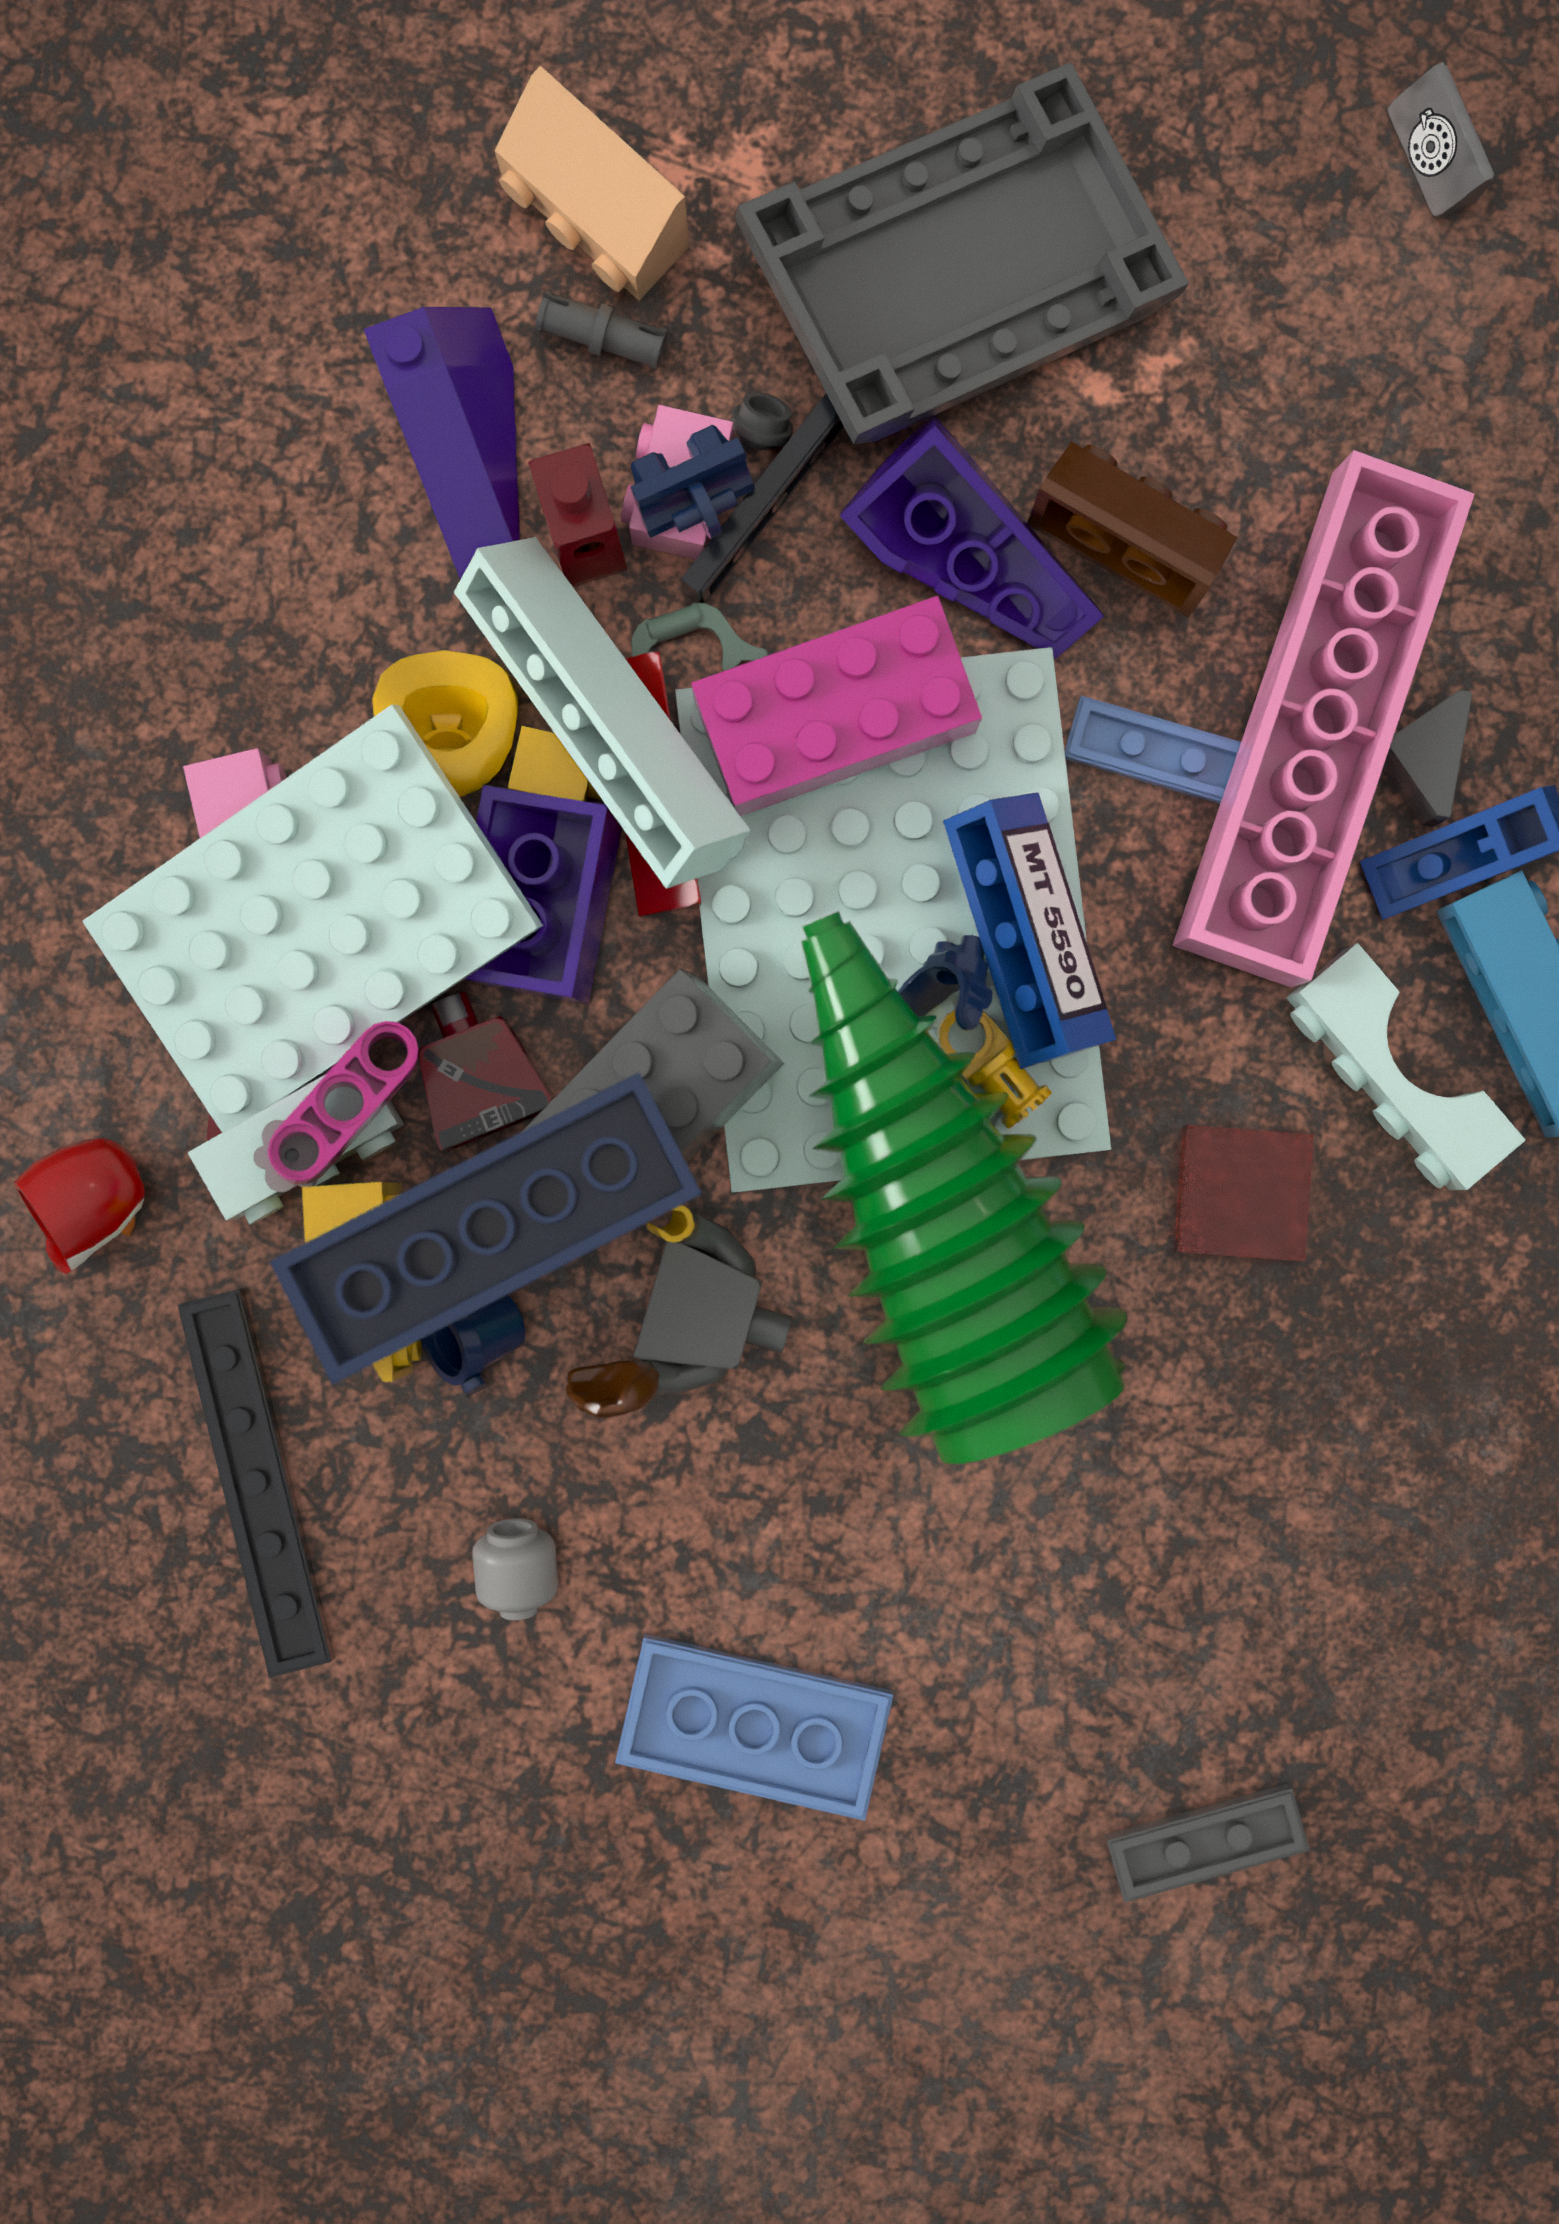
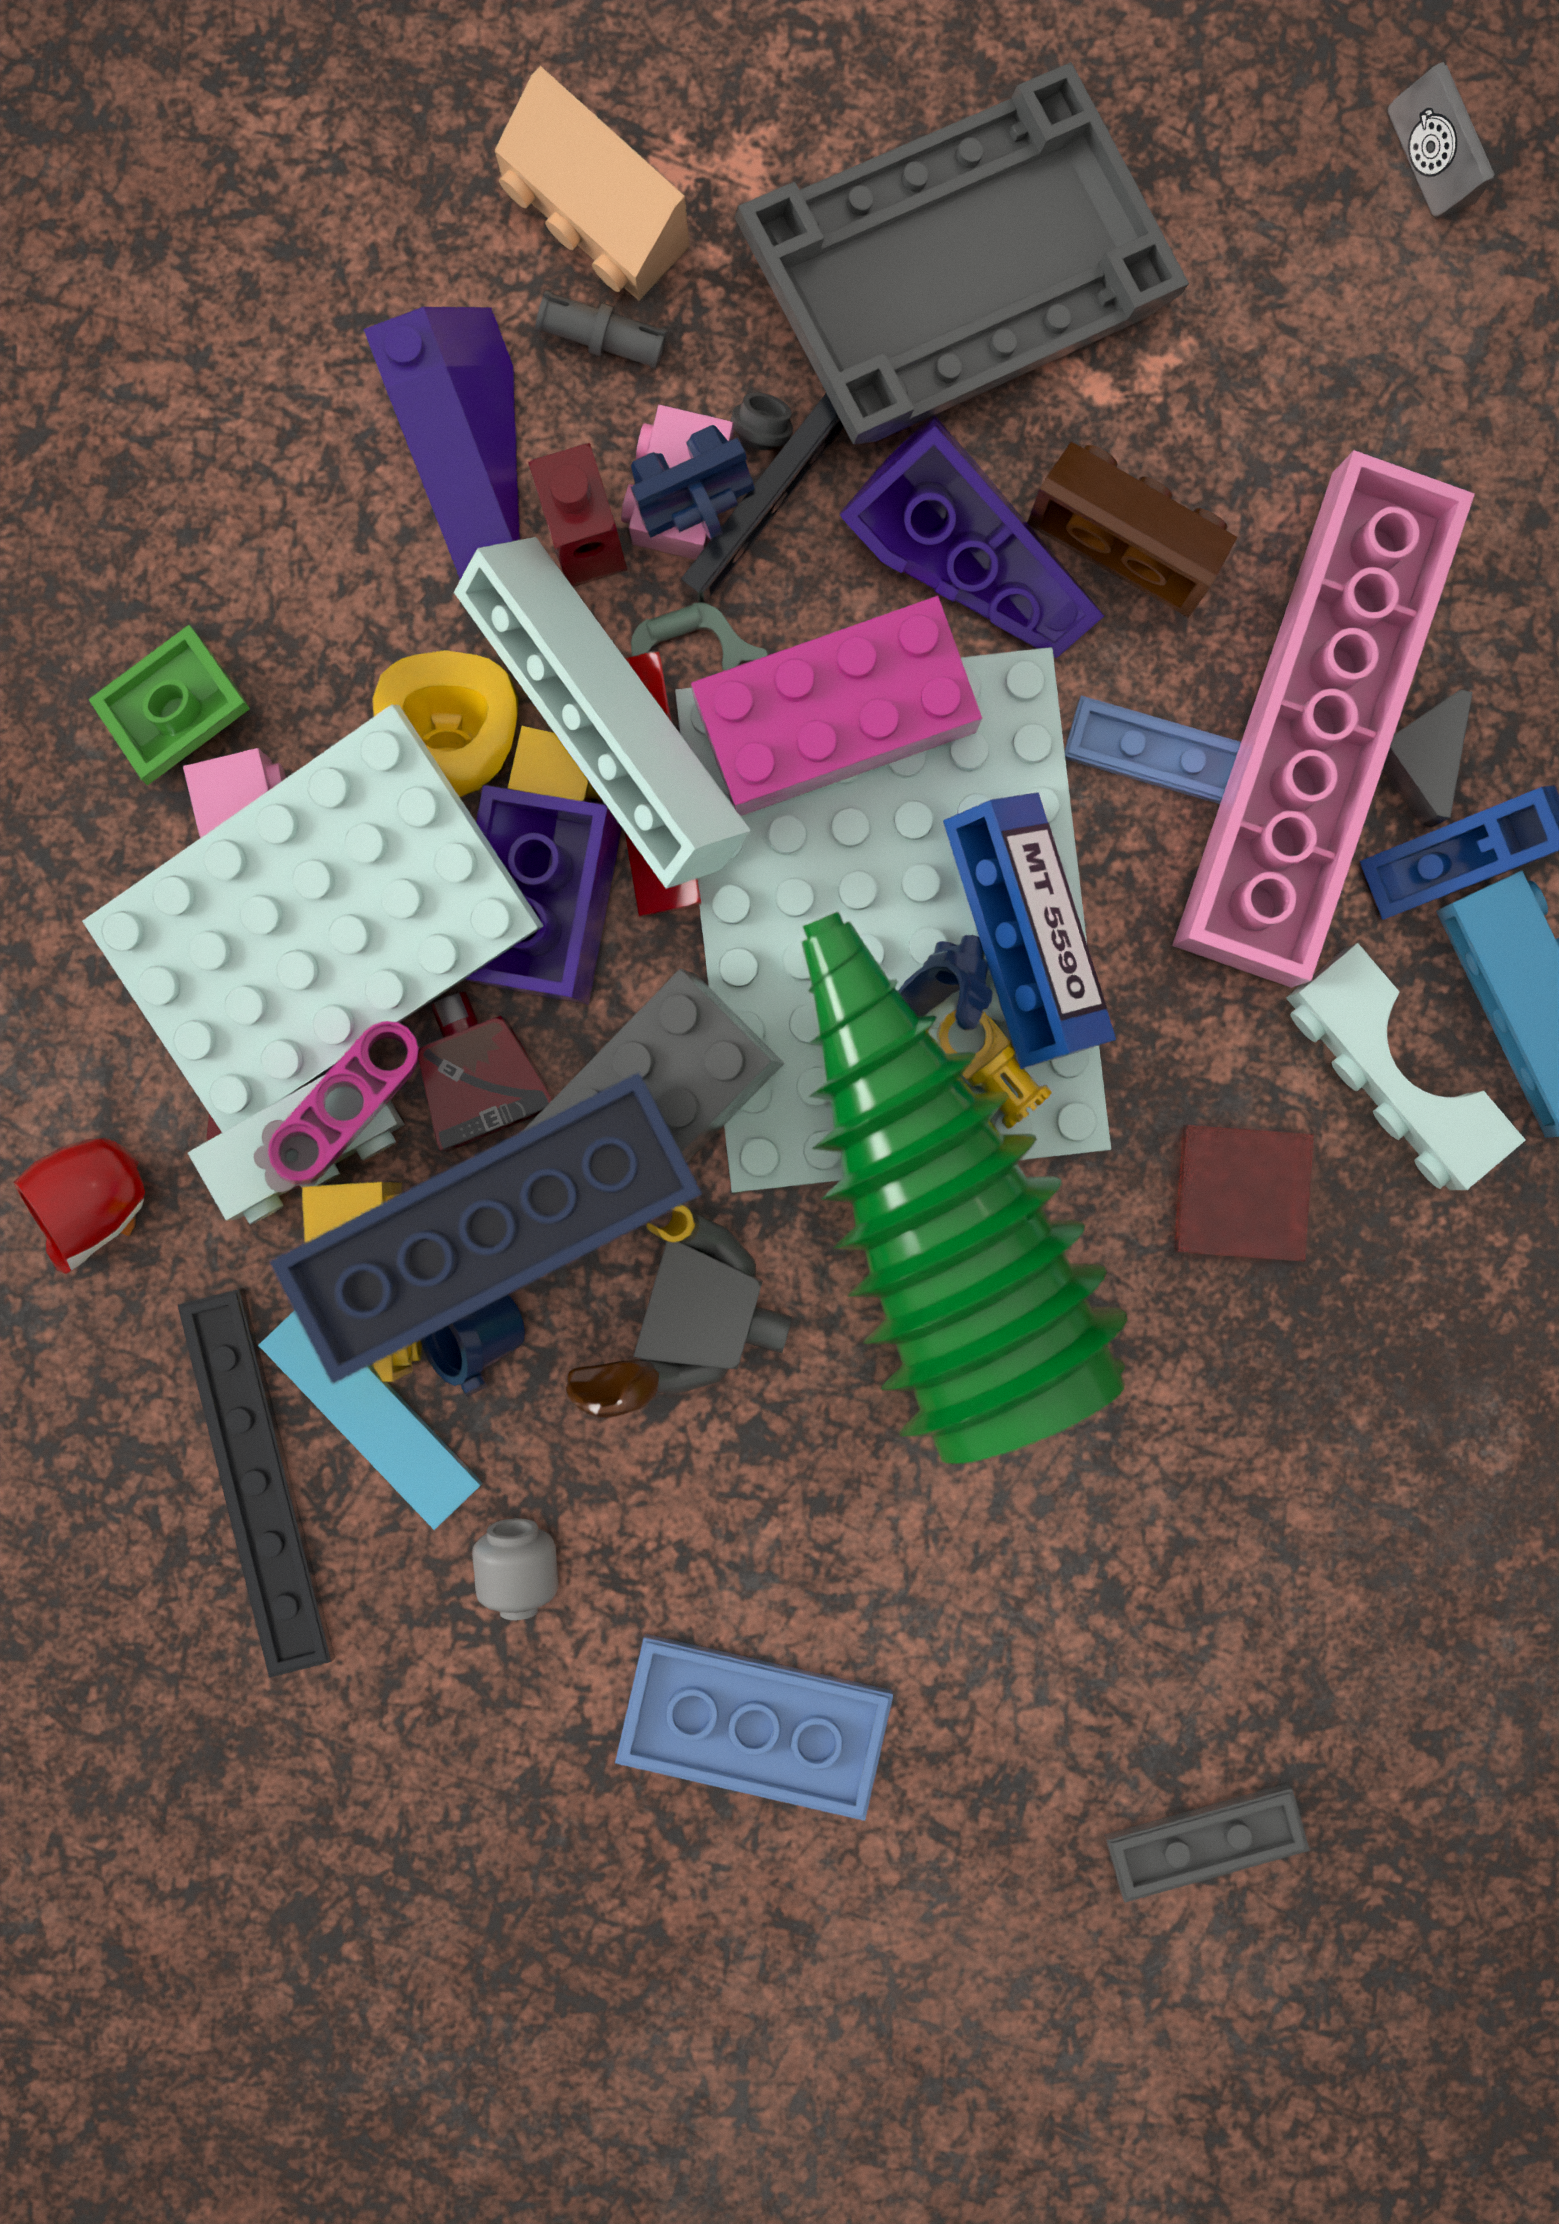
(169, 704): none -> bright green slope
(378, 1426): none -> medium azure tile

